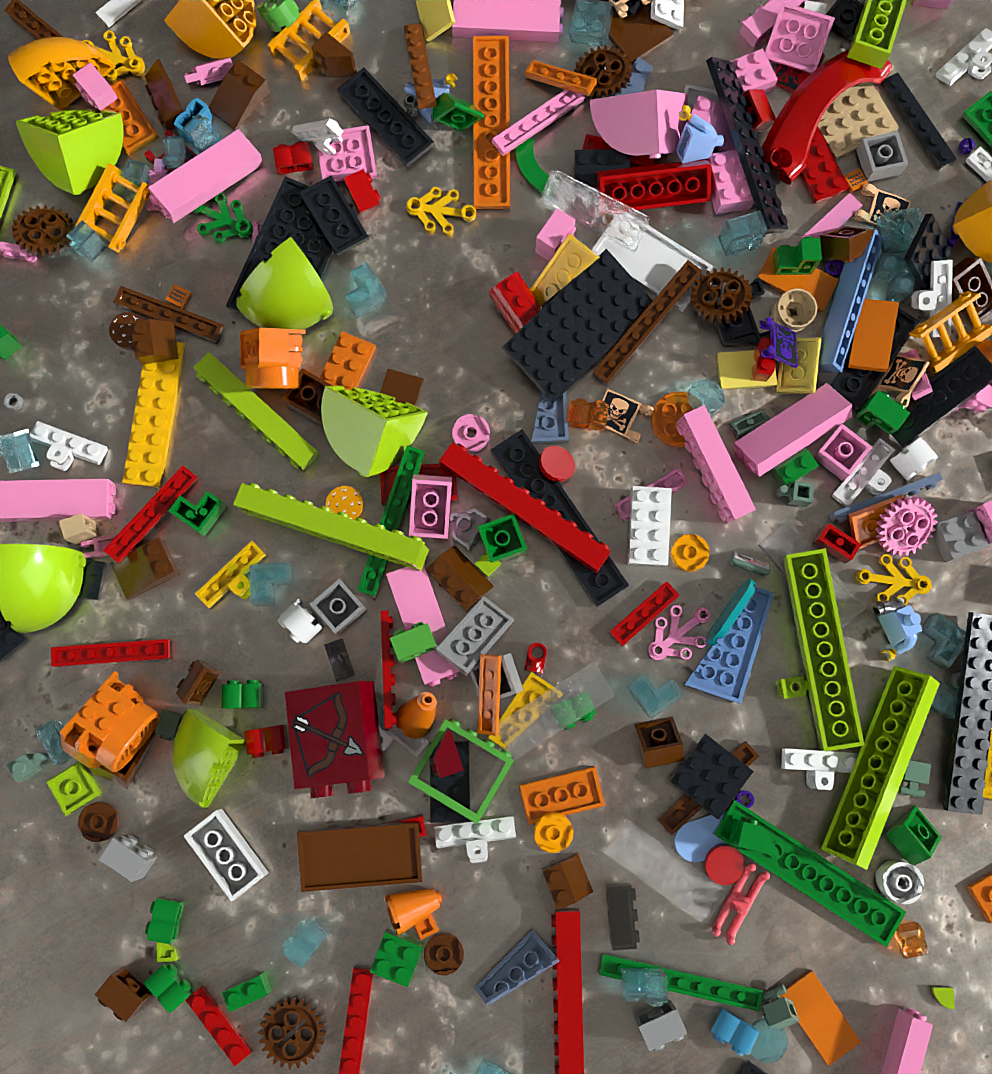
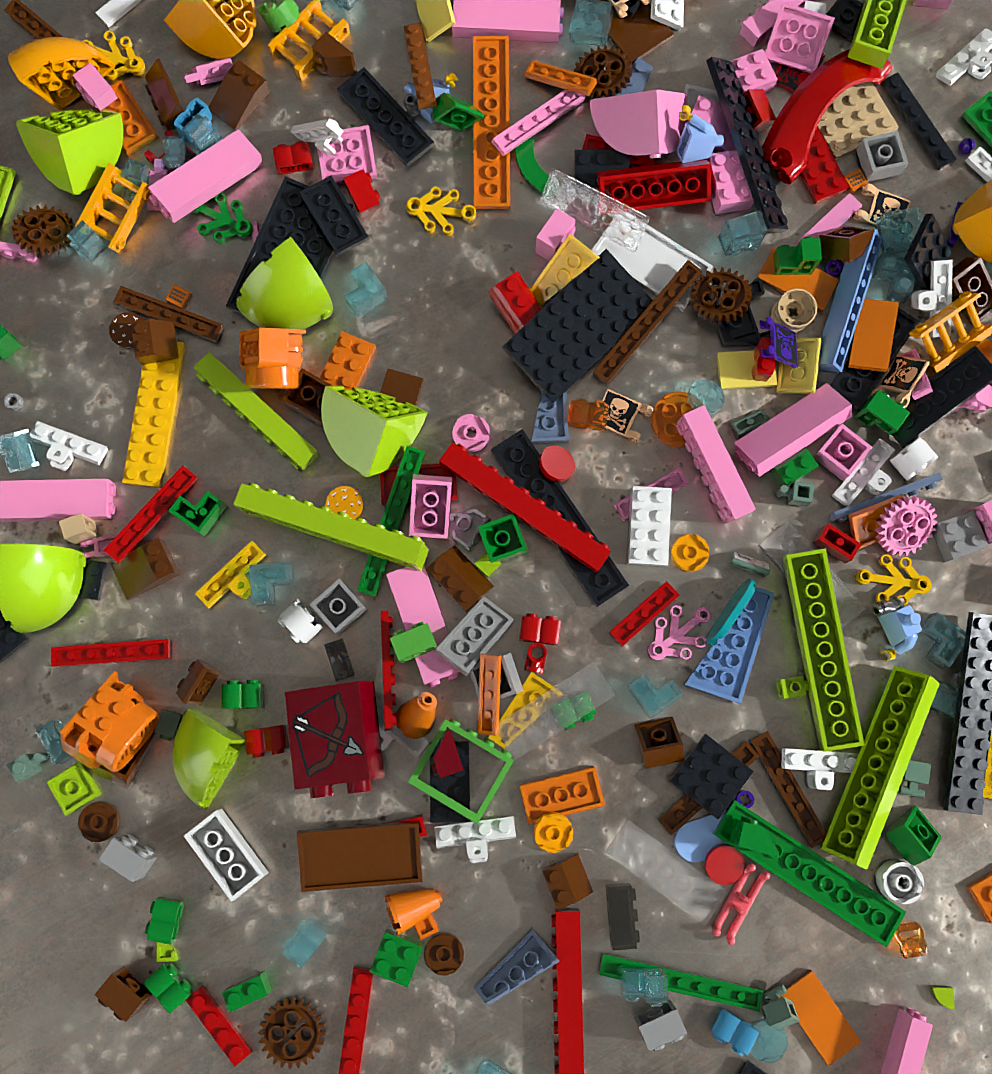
(540, 630): none -> red brick
(789, 789): none -> reddish brown plate

